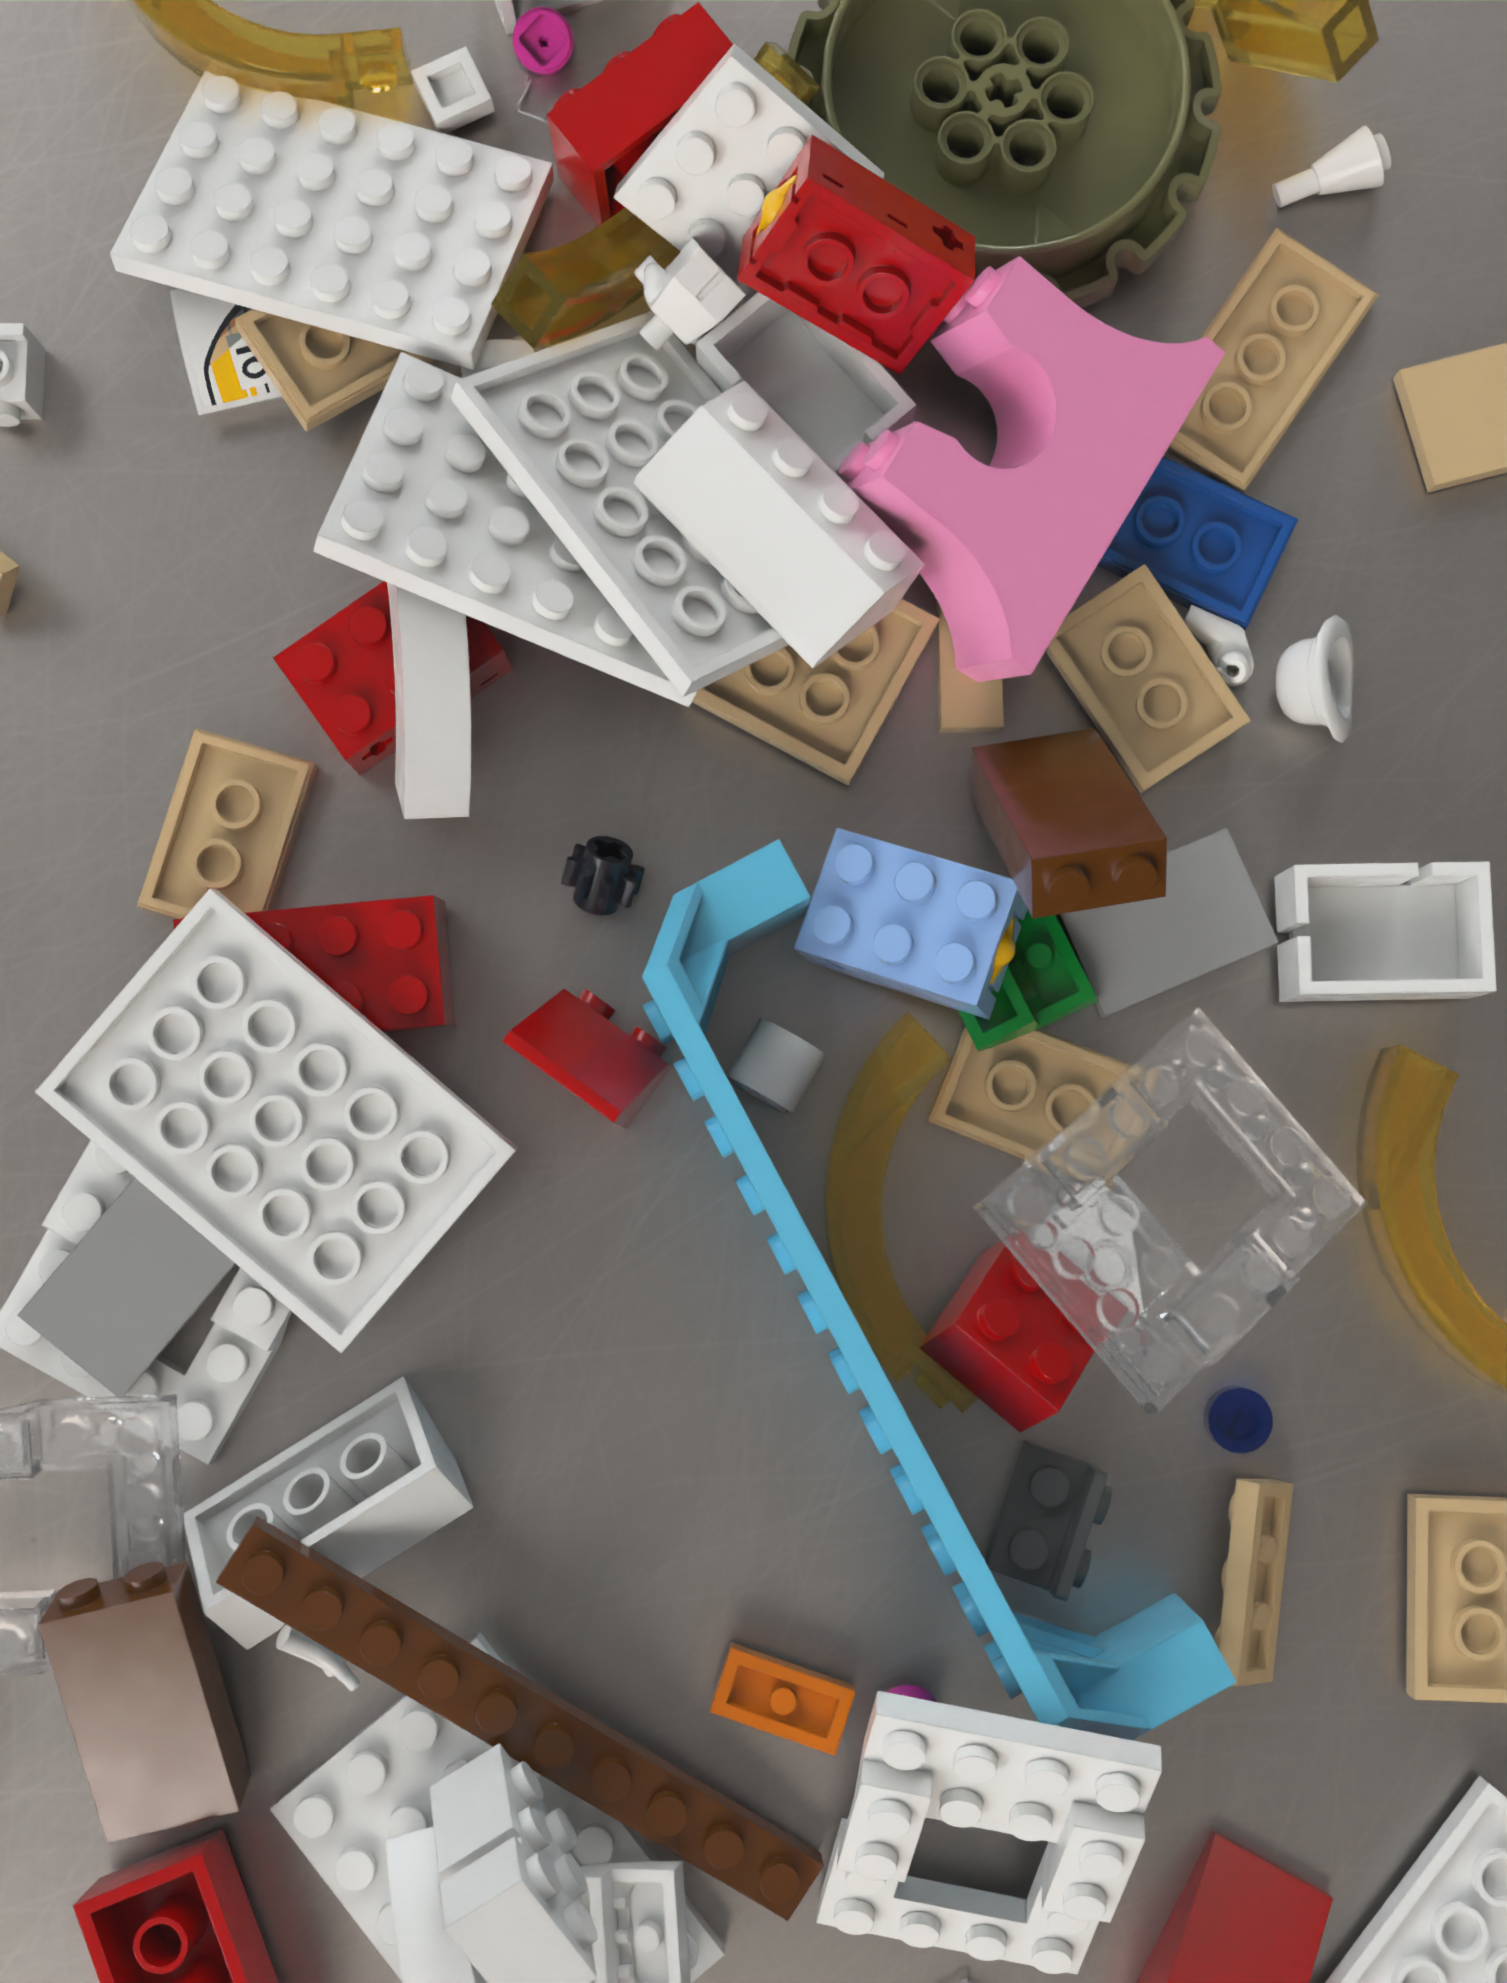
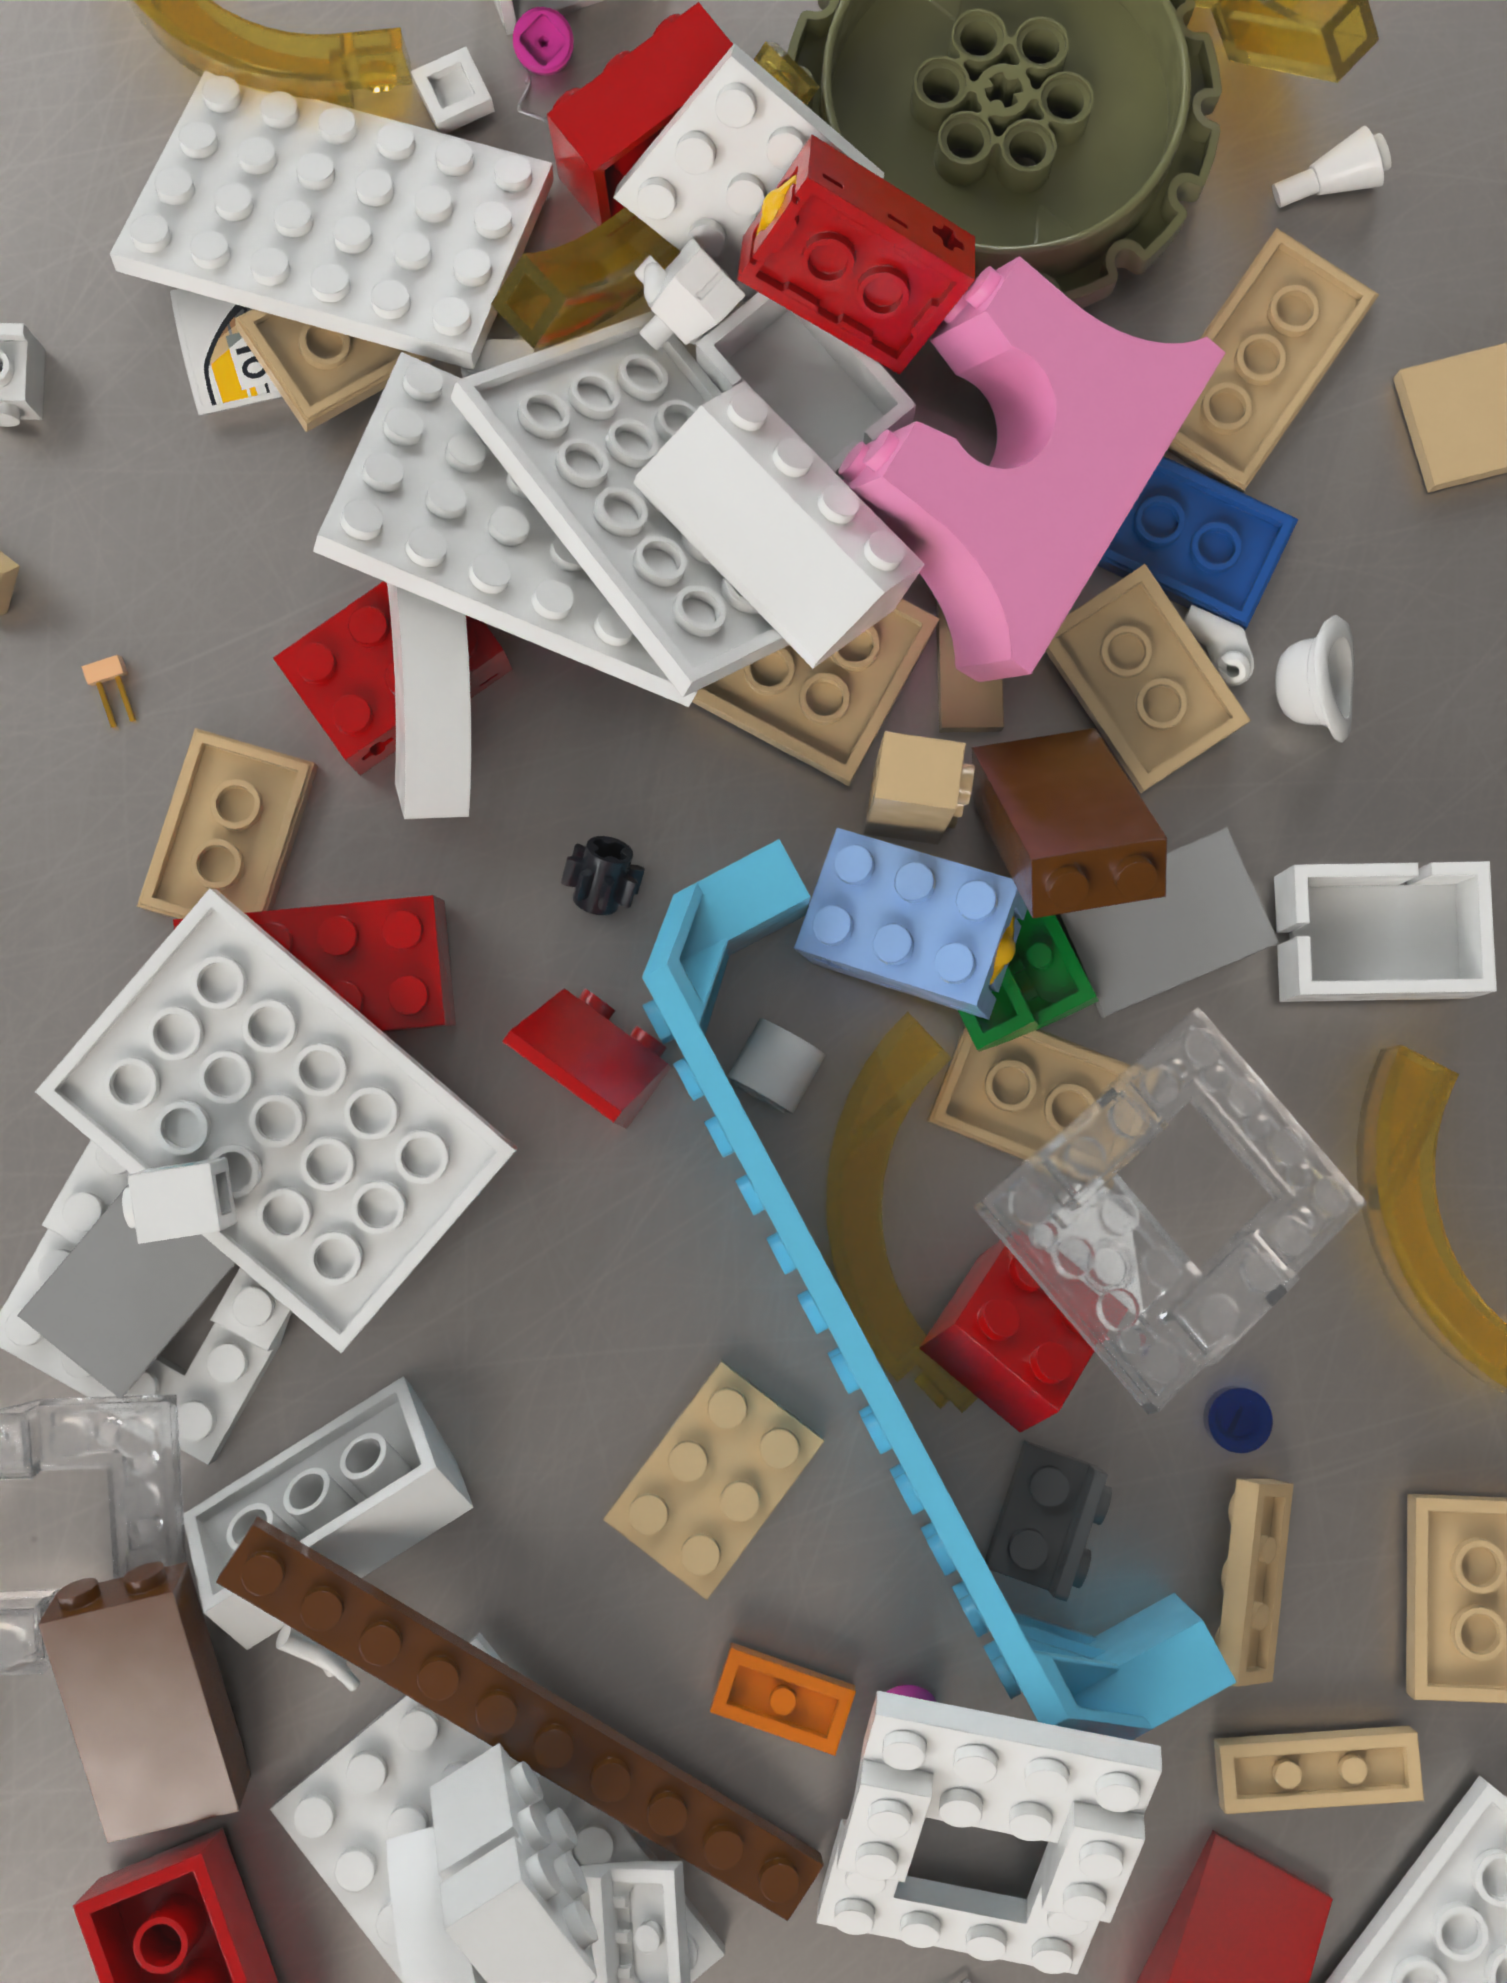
(104, 671): none -> light nougat piece
(179, 1200): none -> white brick
(714, 1479): none -> tan plate
(917, 788): none -> tan brick
(1318, 1769): none -> tan plate

